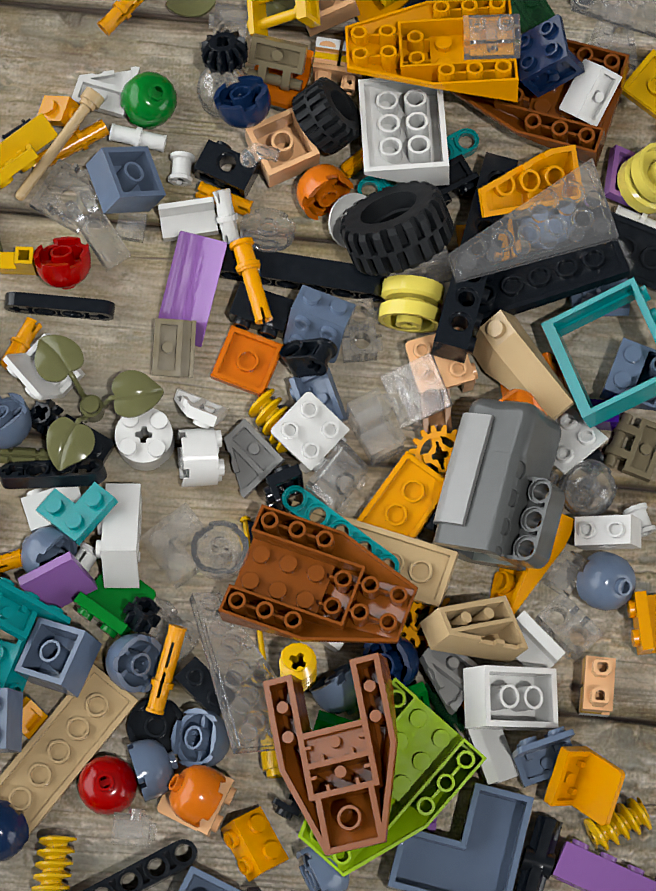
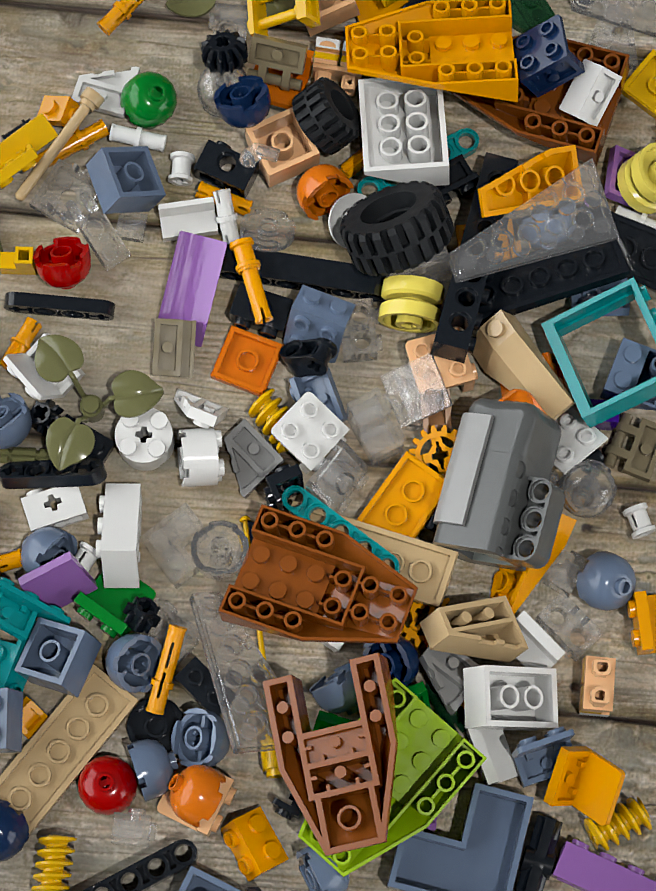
(77, 518): teal plate -> none
(300, 662): yellow piece -> none
(491, 36): clear brick -> none
(608, 532): white brick -> none

